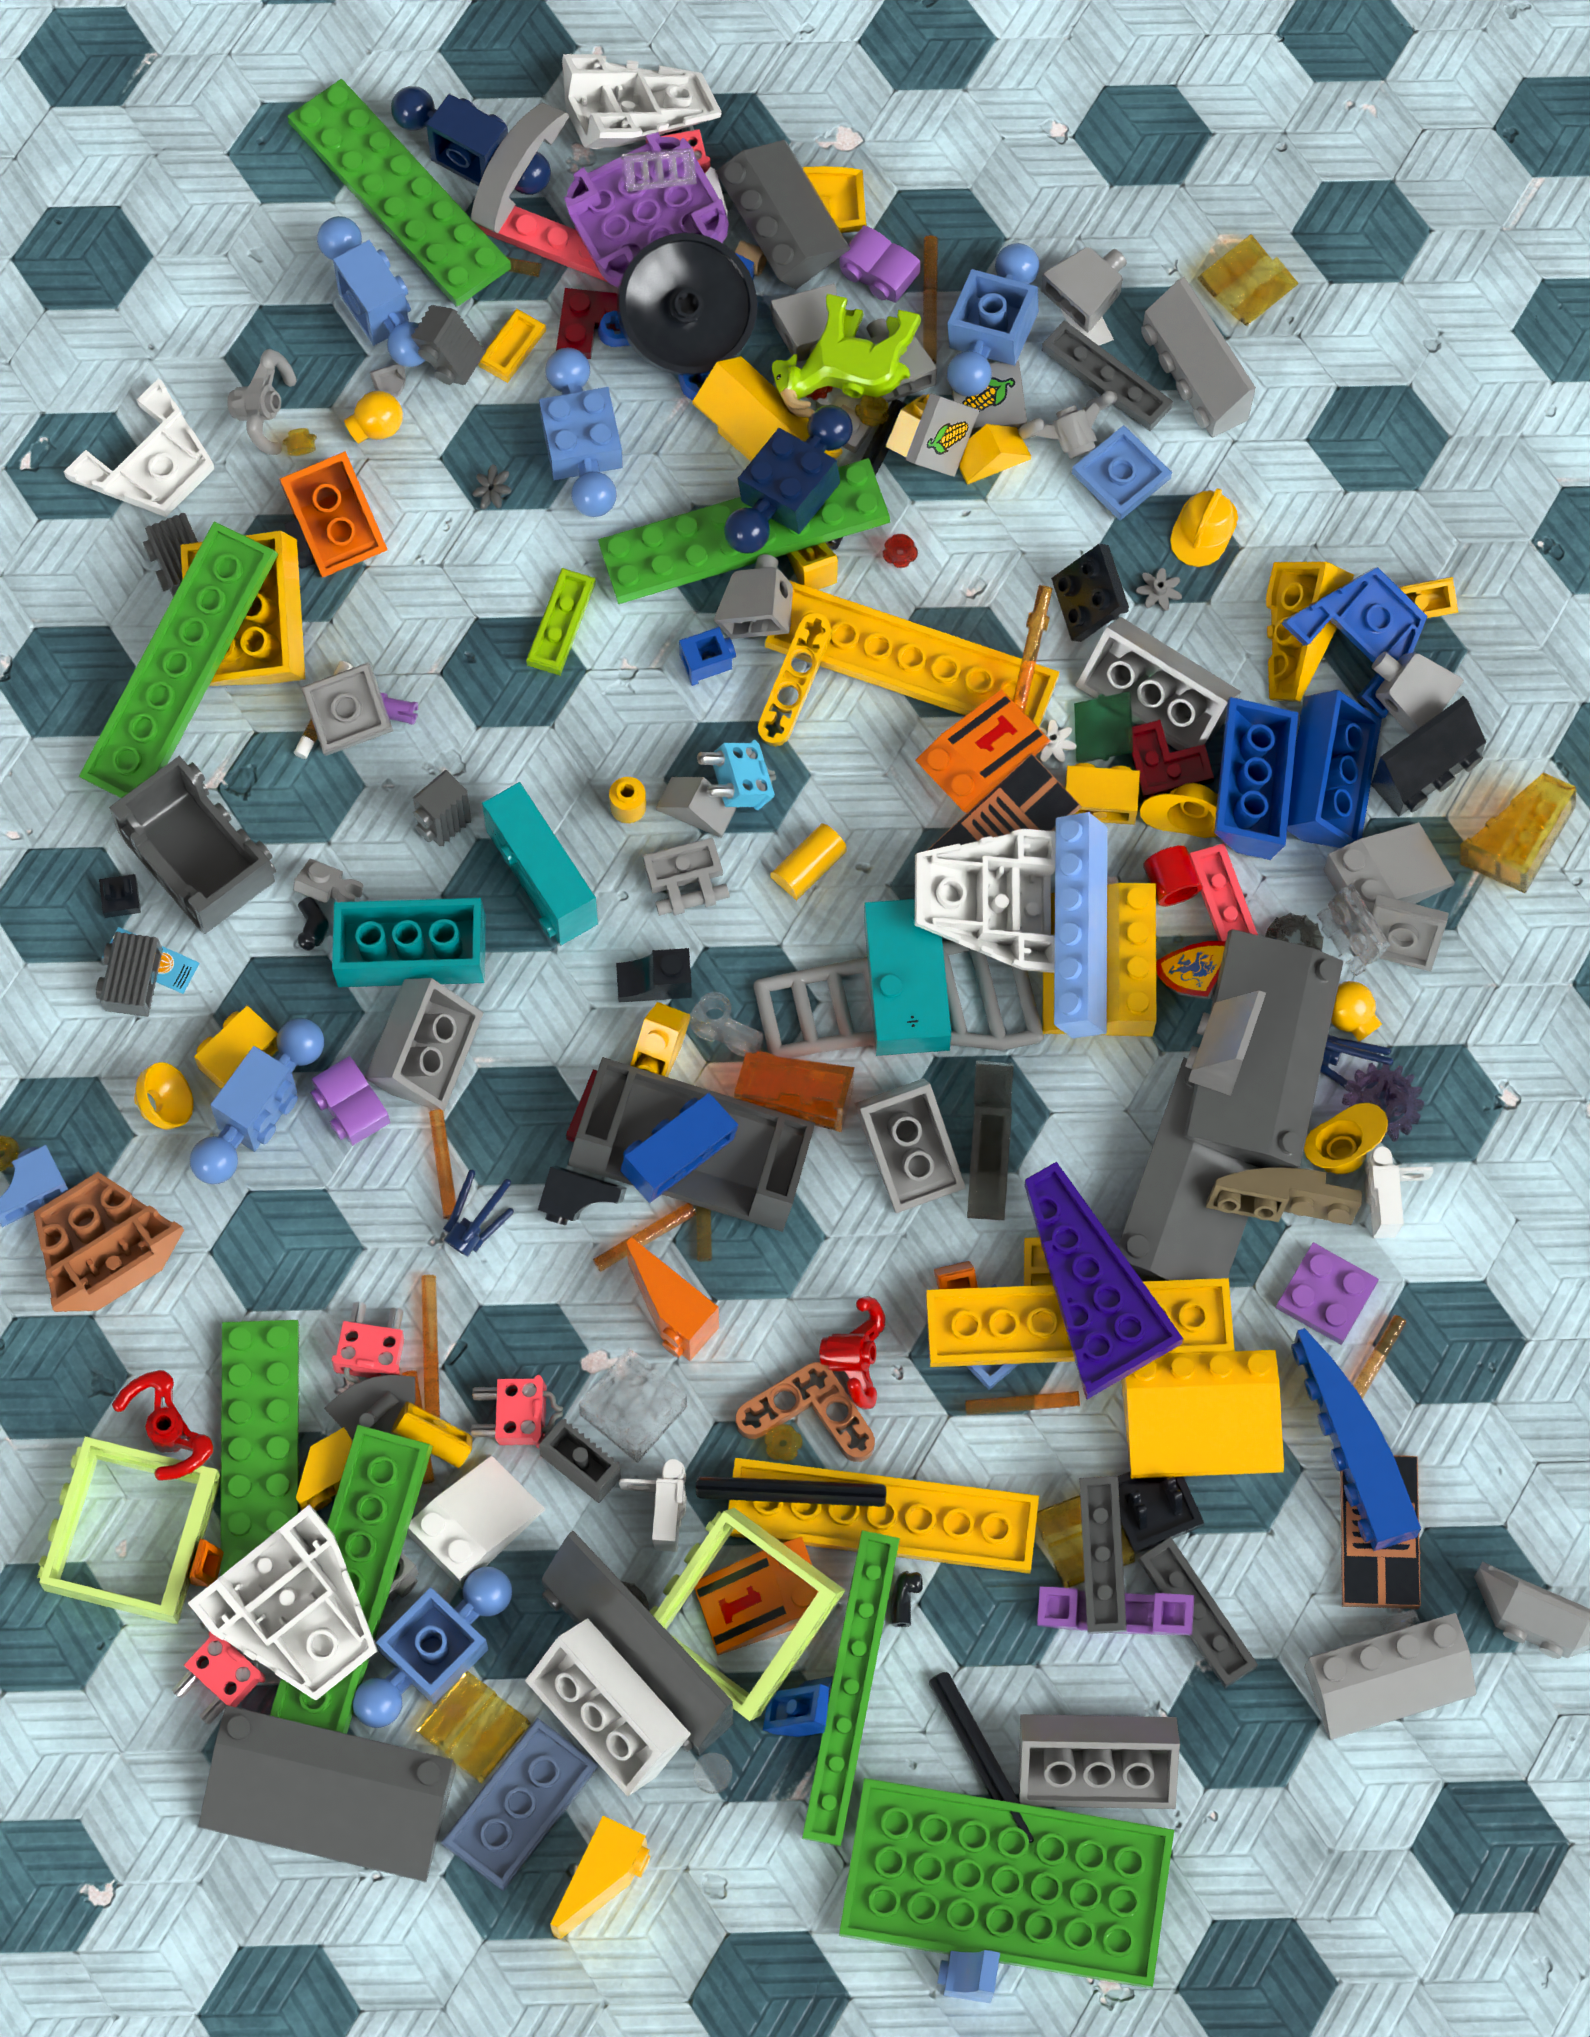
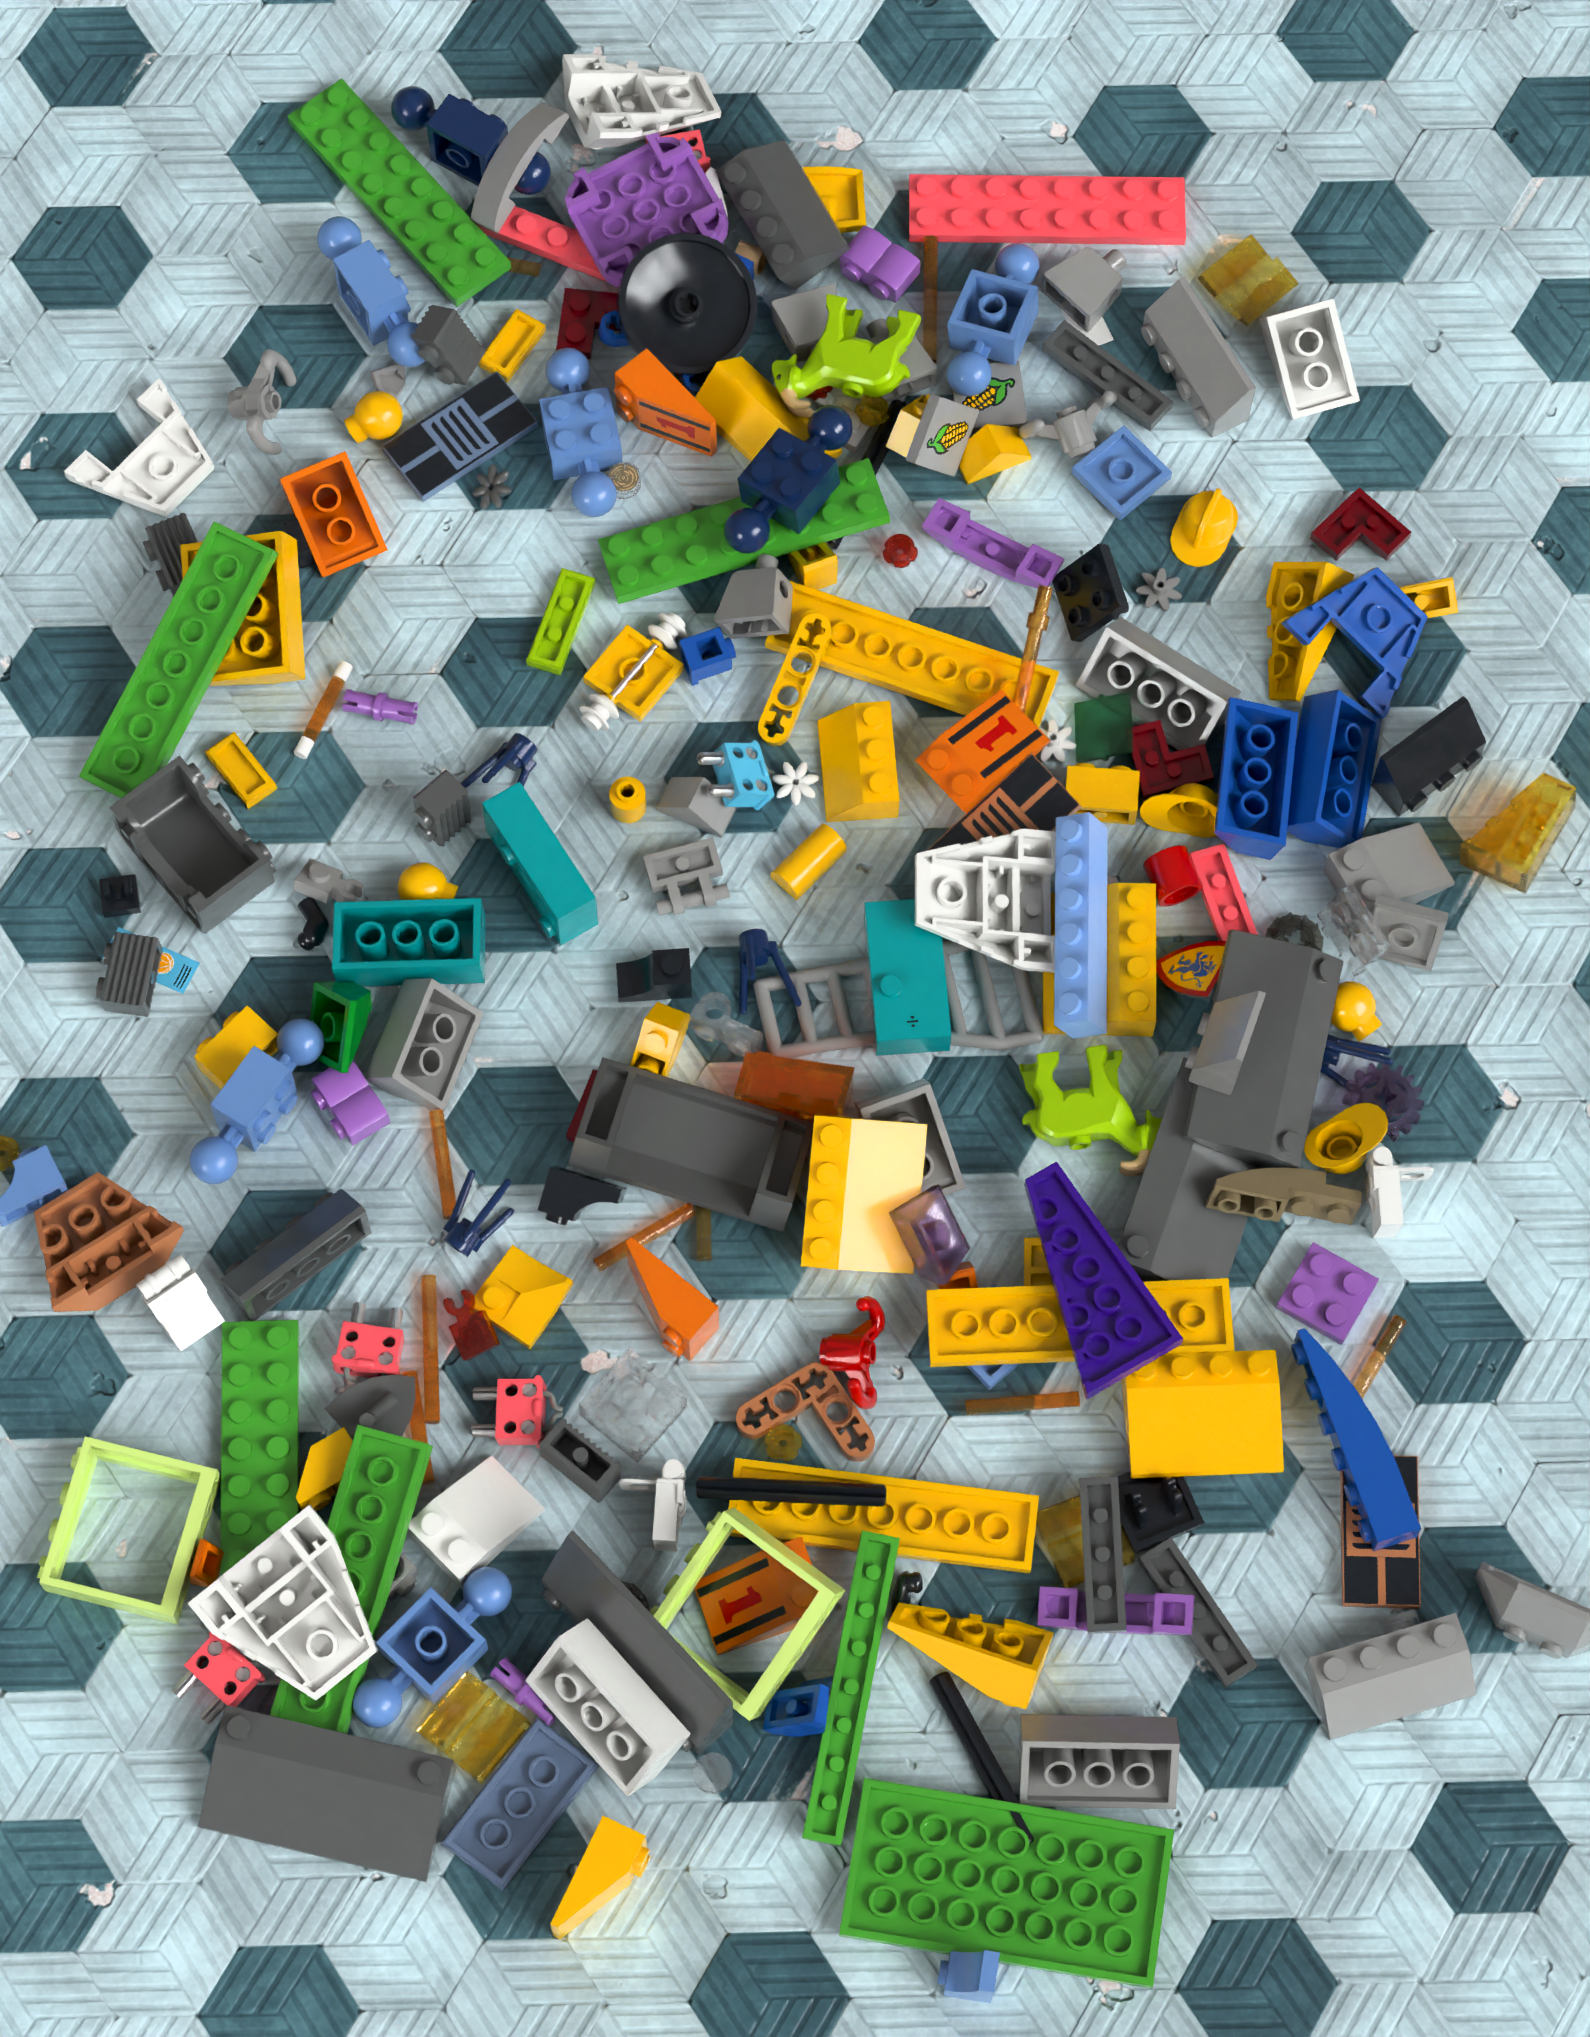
(170, 1094): yellow piece -> none
(175, 1436): red piece -> none
(180, 1302): none -> white piece
(241, 770): none -> yellow tile
(296, 1254): none -> dark grey slope
(300, 442): clear yellow plate -> none
(342, 1016): none -> green slope
(347, 709): light grey tile -> none
(425, 882): none -> yellow piece
(447, 1440): yellow brick -> none
(459, 436): none -> black tile
(473, 1330): none -> clear red plate
(514, 755): none -> dark blue plant
(521, 1690): none -> medium lavender pin
(522, 1296): none -> yellow plate
(625, 478): none -> tile
(633, 672): none -> yellow plate
(657, 156): clear slope -> none
(662, 405): none -> orange slope
(678, 1146): blue brick -> none
(754, 953): none -> dark blue plant
(795, 777): none -> white plant
(854, 1181): none -> yellow slope
(859, 763): none -> yellow slope
(931, 1235): none -> slope
(990, 549): none -> medium lavender slope
(990, 1140): clear smoke slope -> none
(990, 1656): none -> yellow wedge
(1047, 209): none -> coral plate
(1087, 1113): none -> lime animal
(1310, 358): none -> white slope
(1360, 519): none -> dark red plate
(1414, 688): light grey torso -> none

